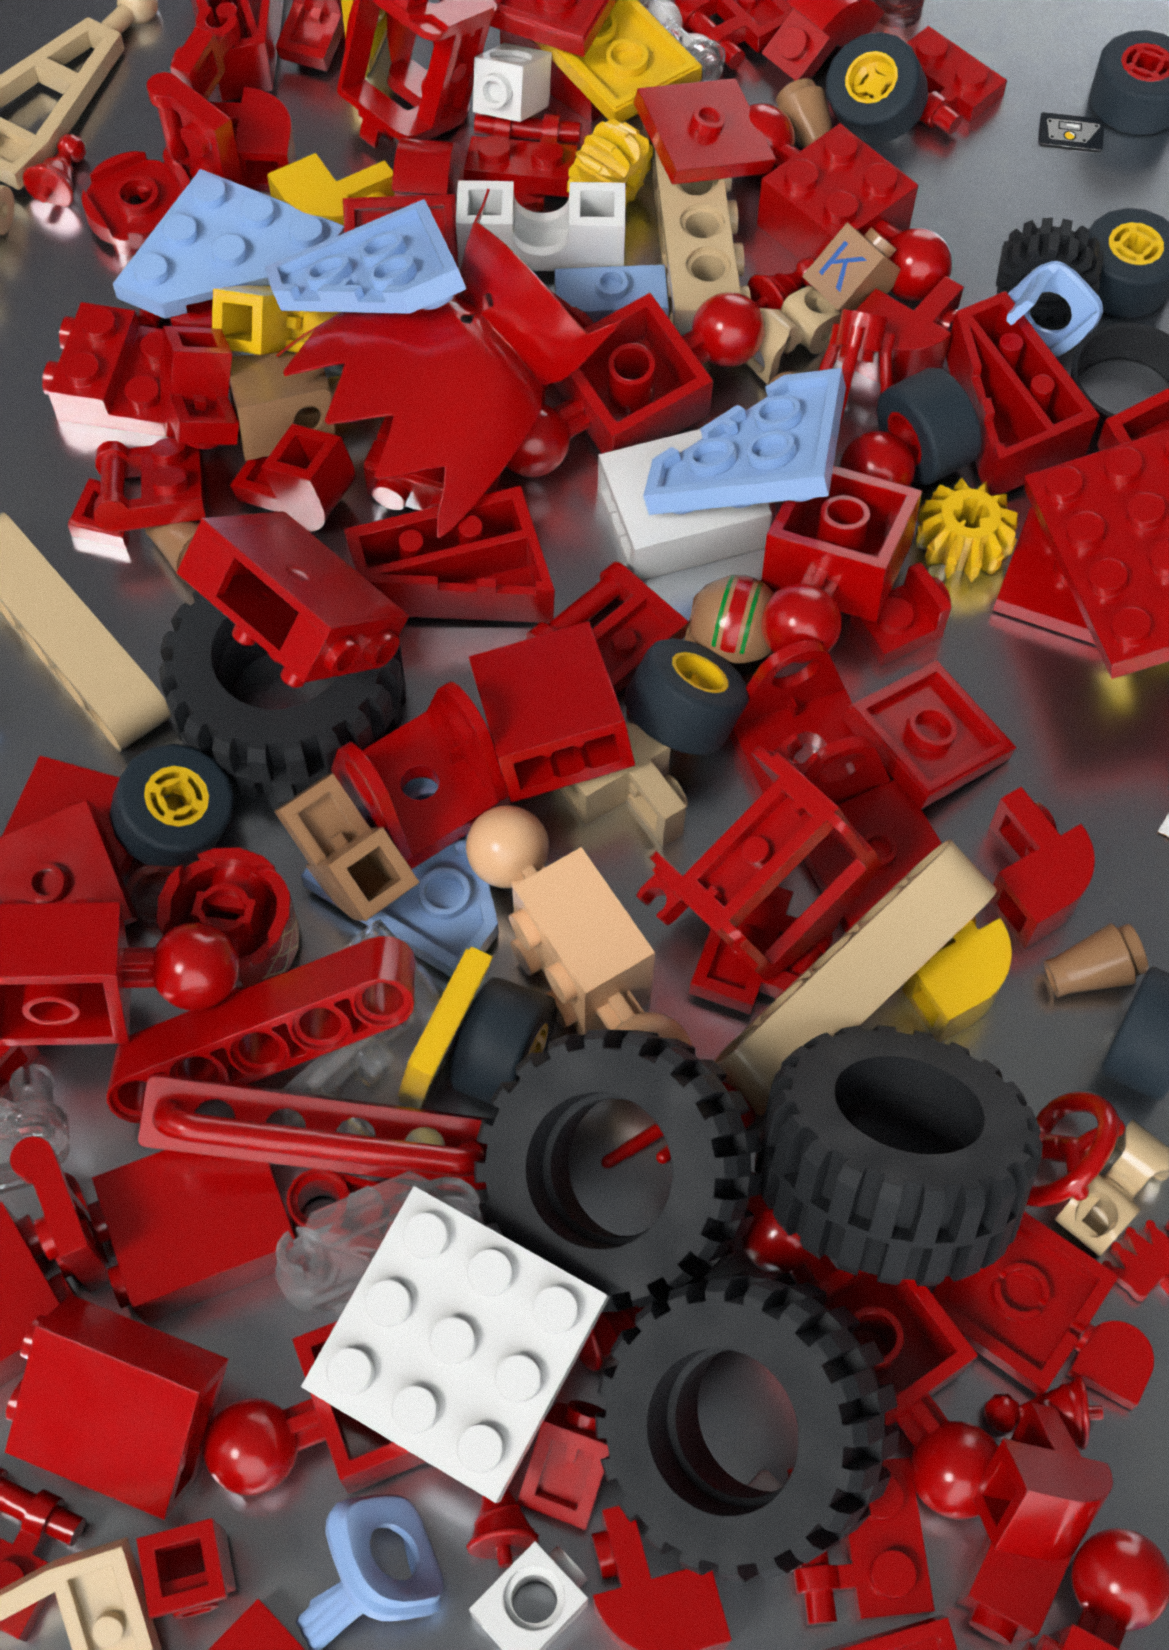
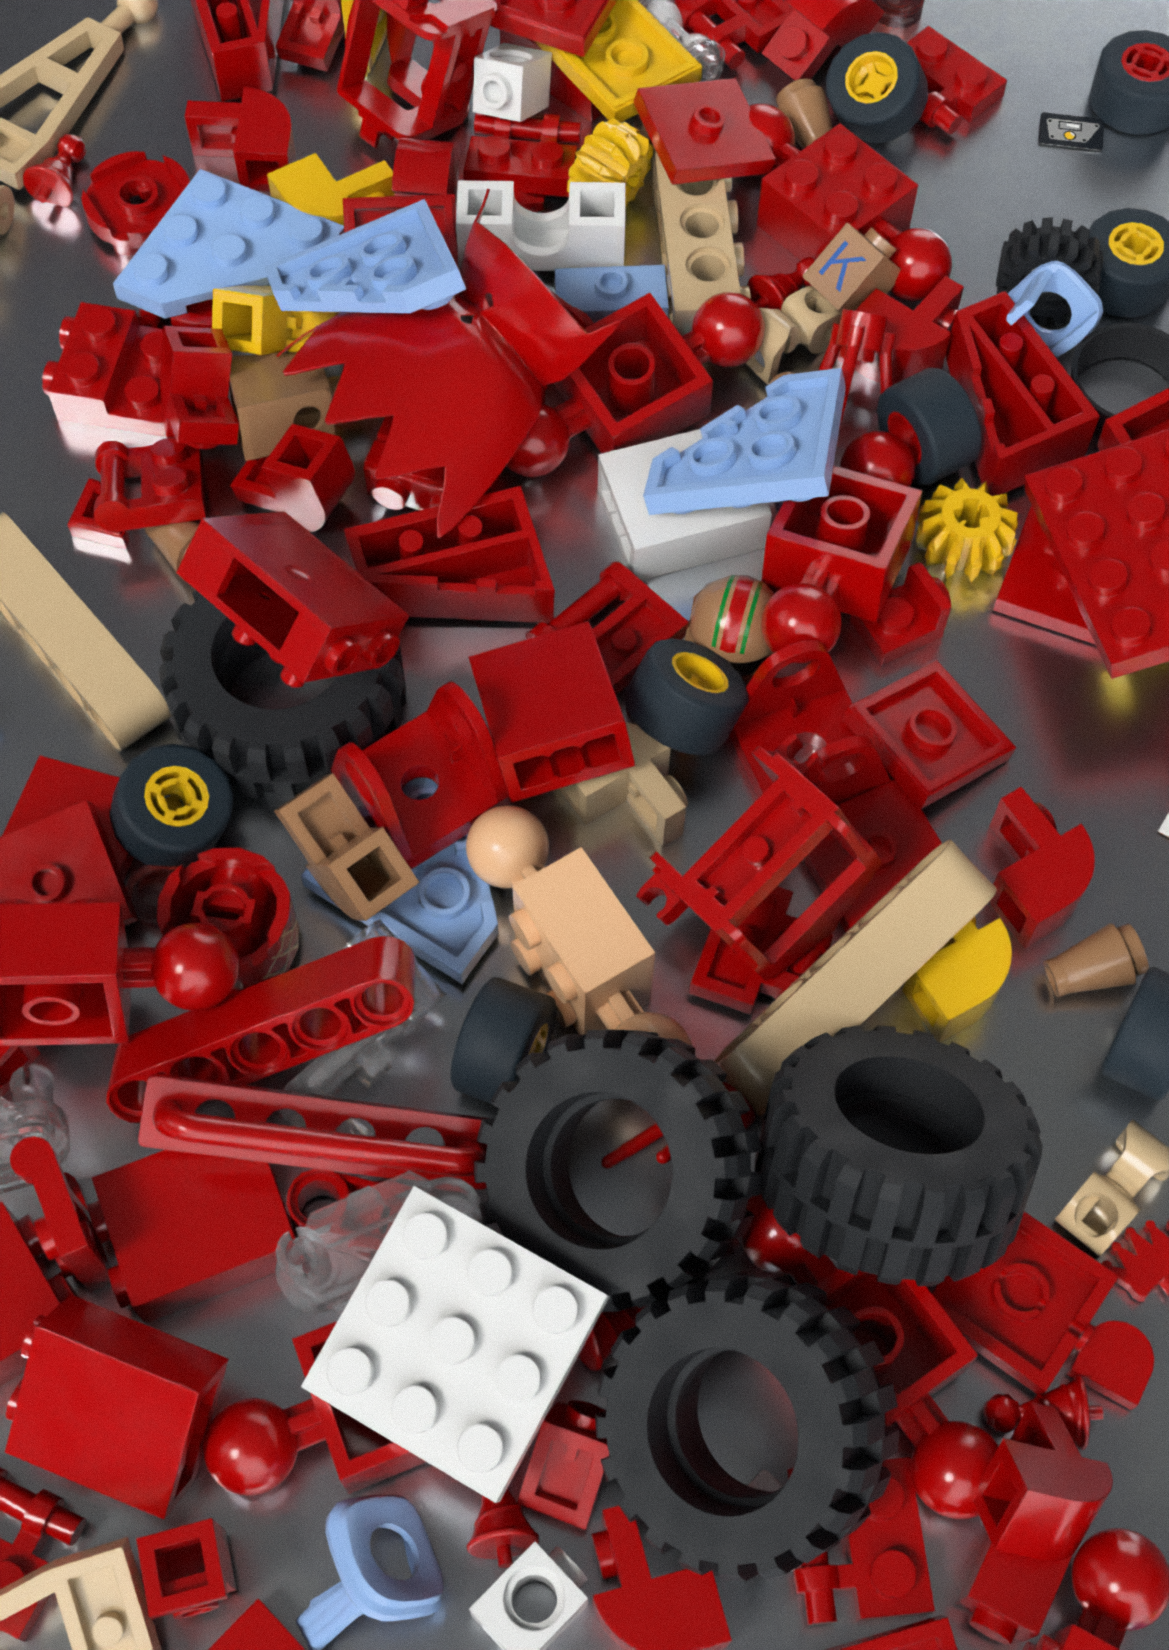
(194, 129): red plate -> none
(201, 57): red plate -> none
(443, 1028): yellow tile -> none
(1084, 1154): red piece -> none

